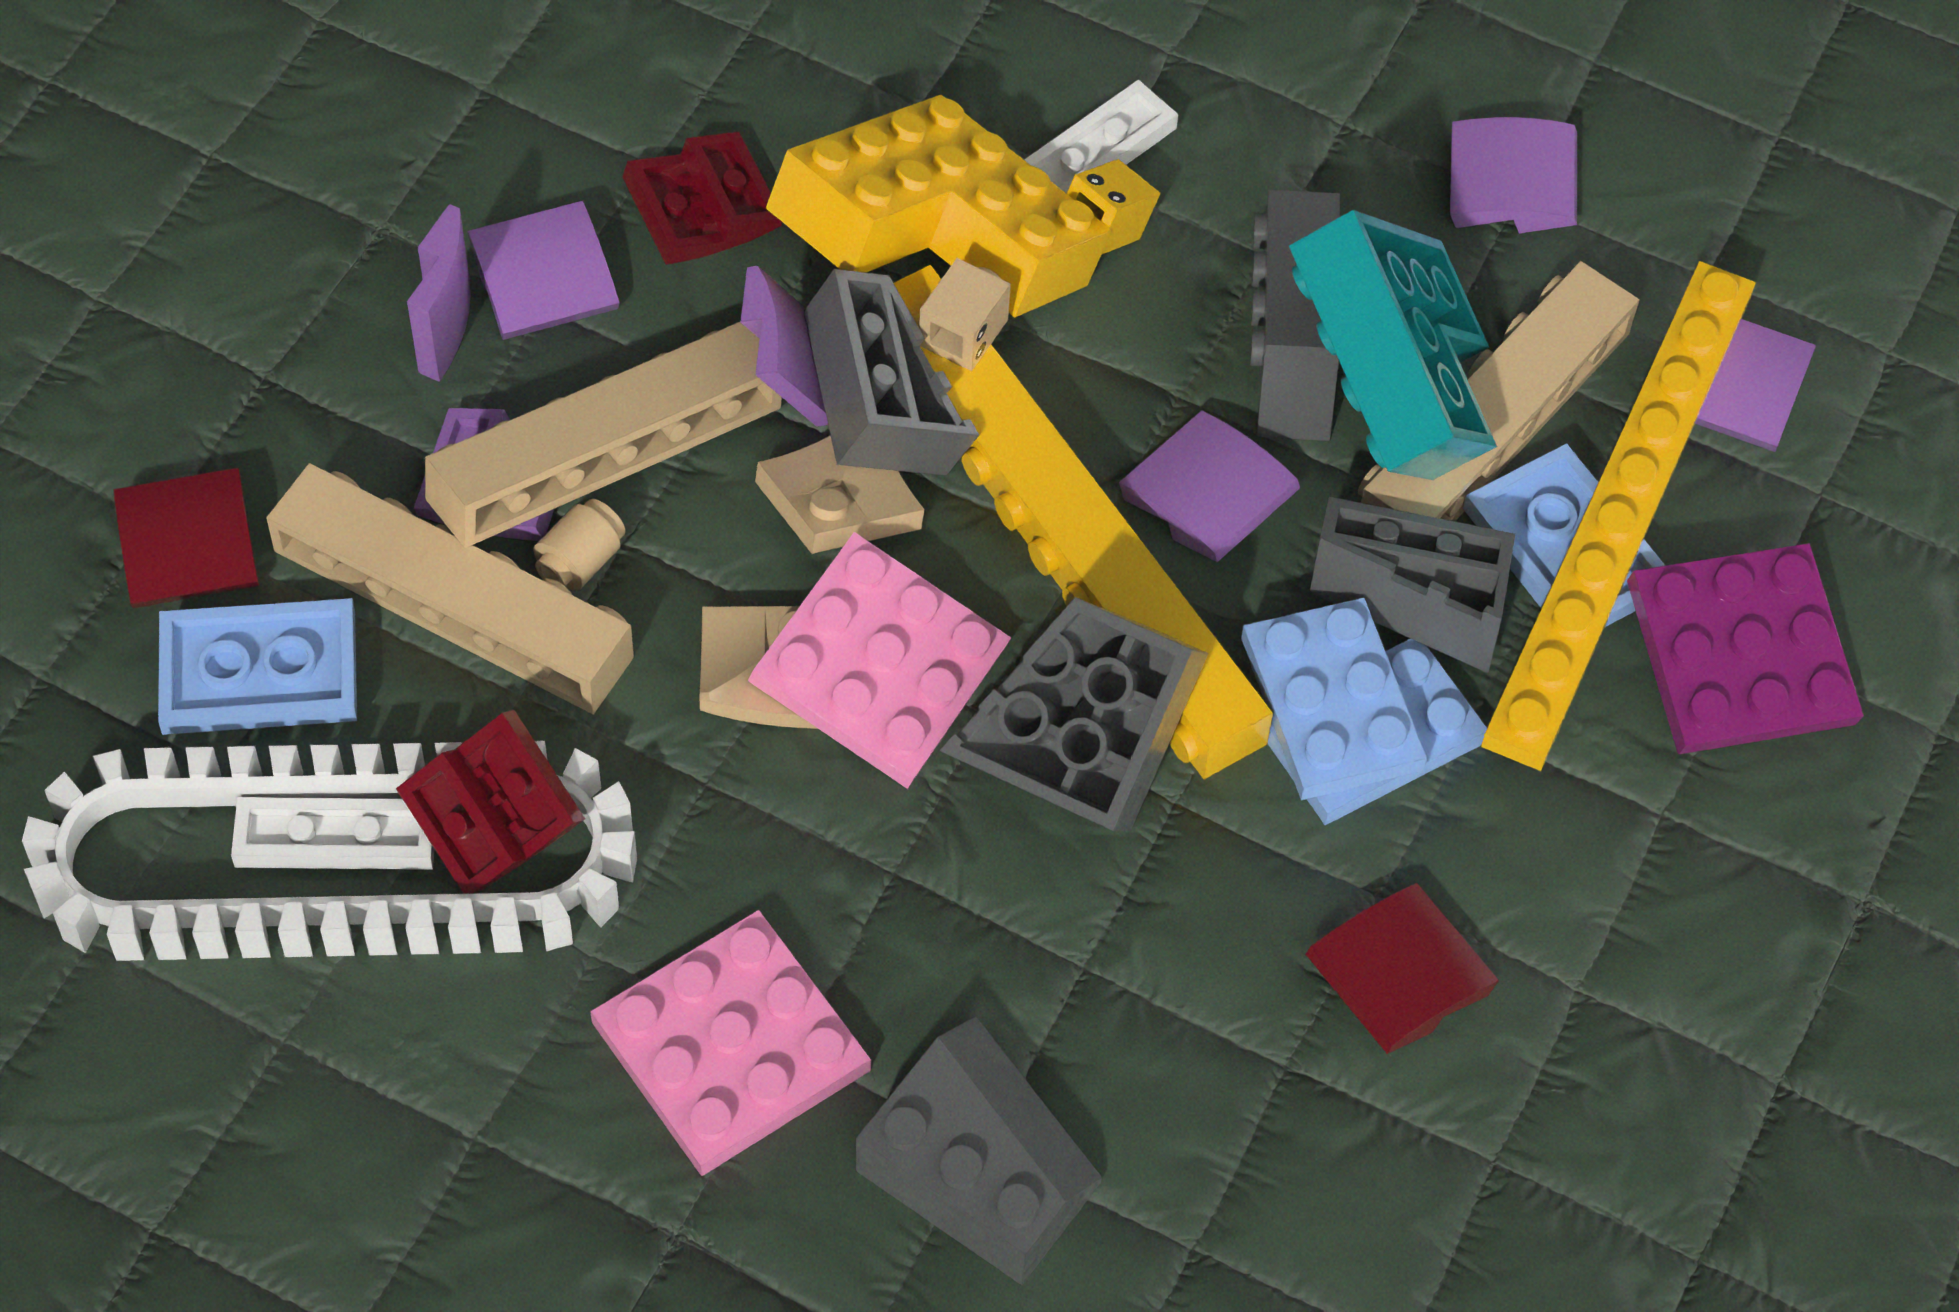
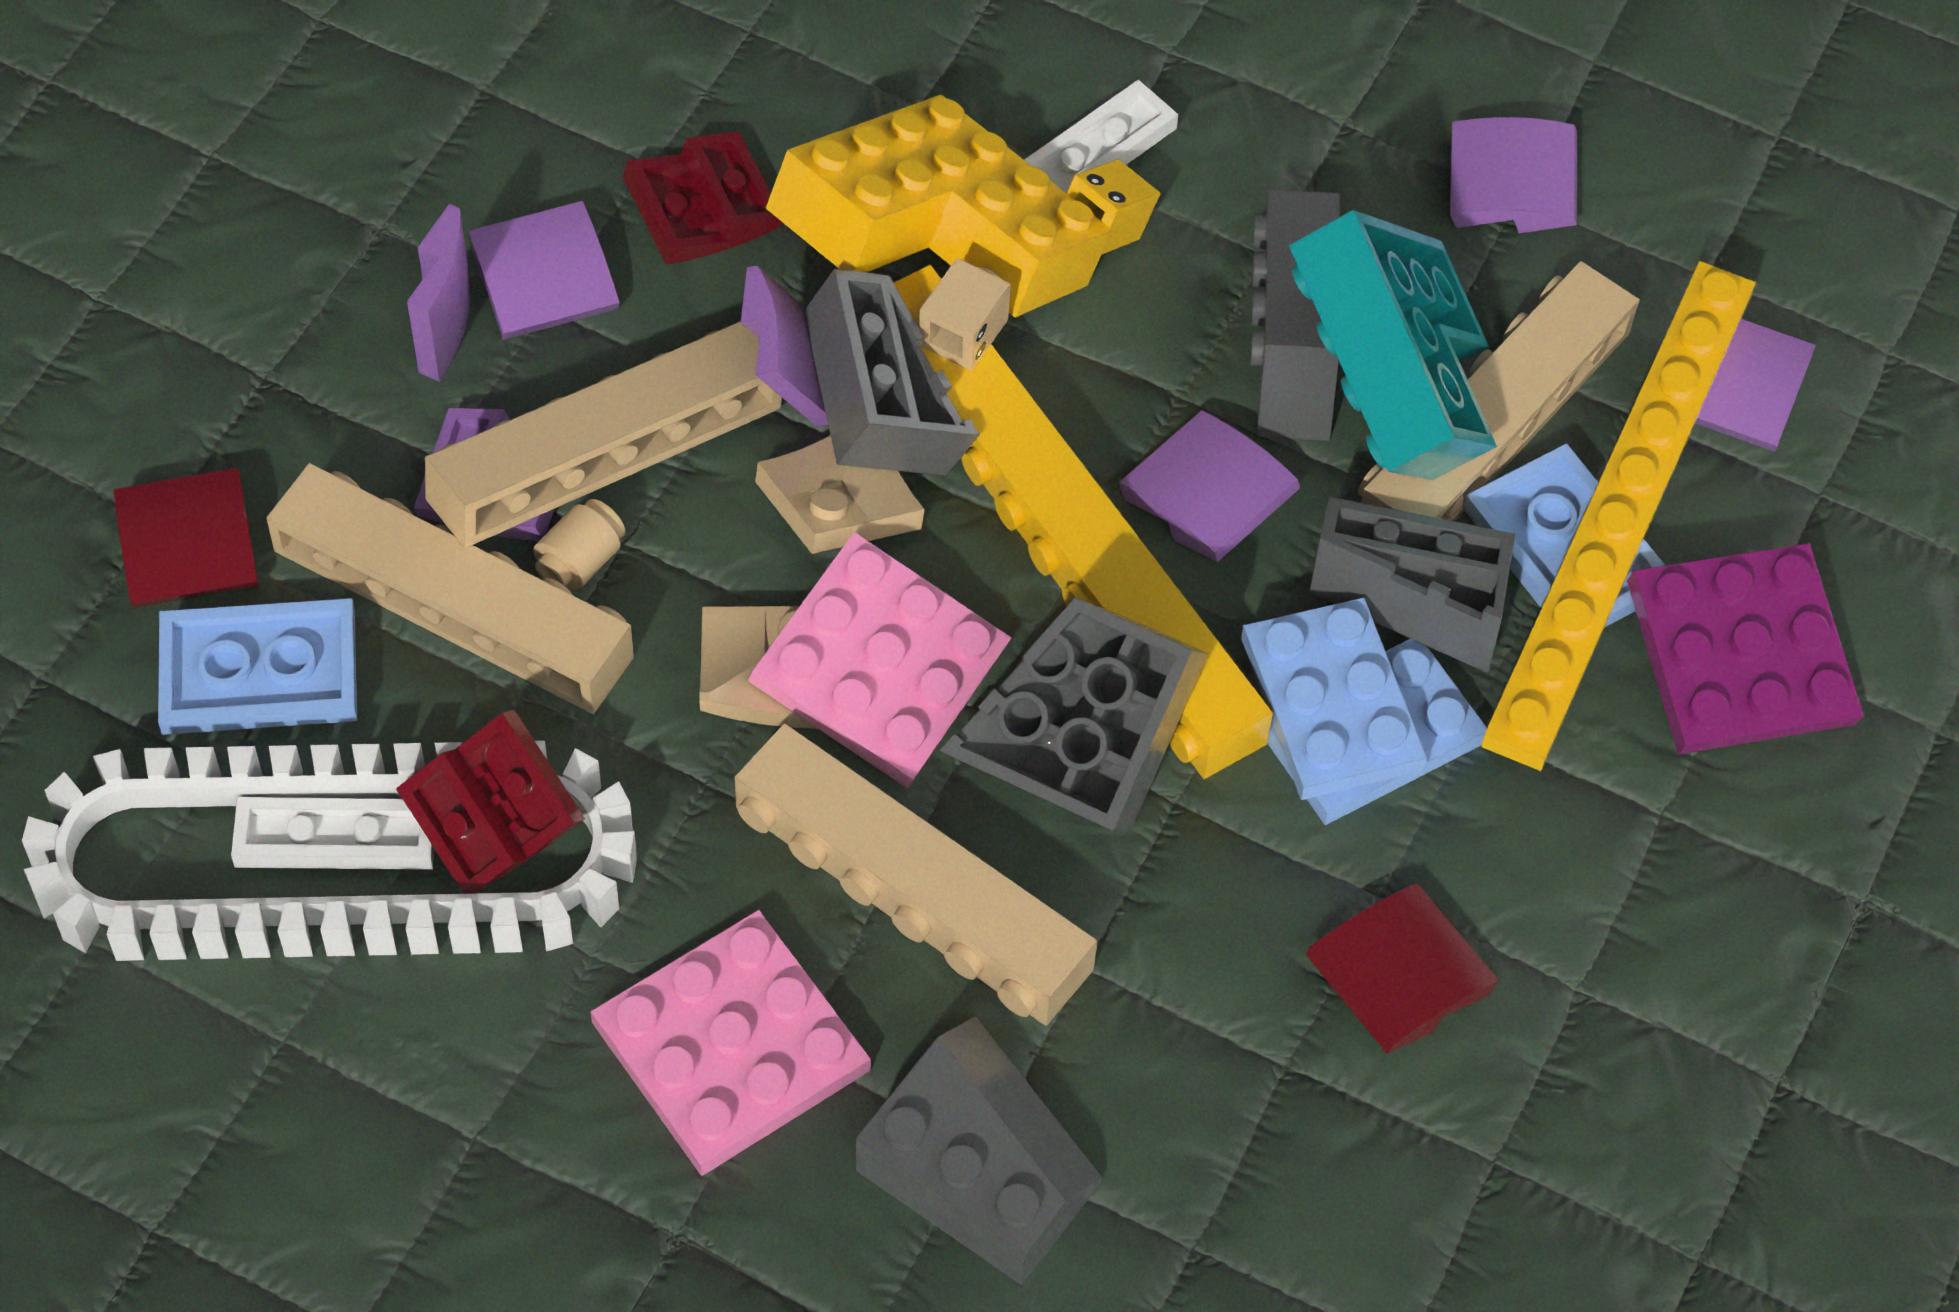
(914, 875): none -> tan brick

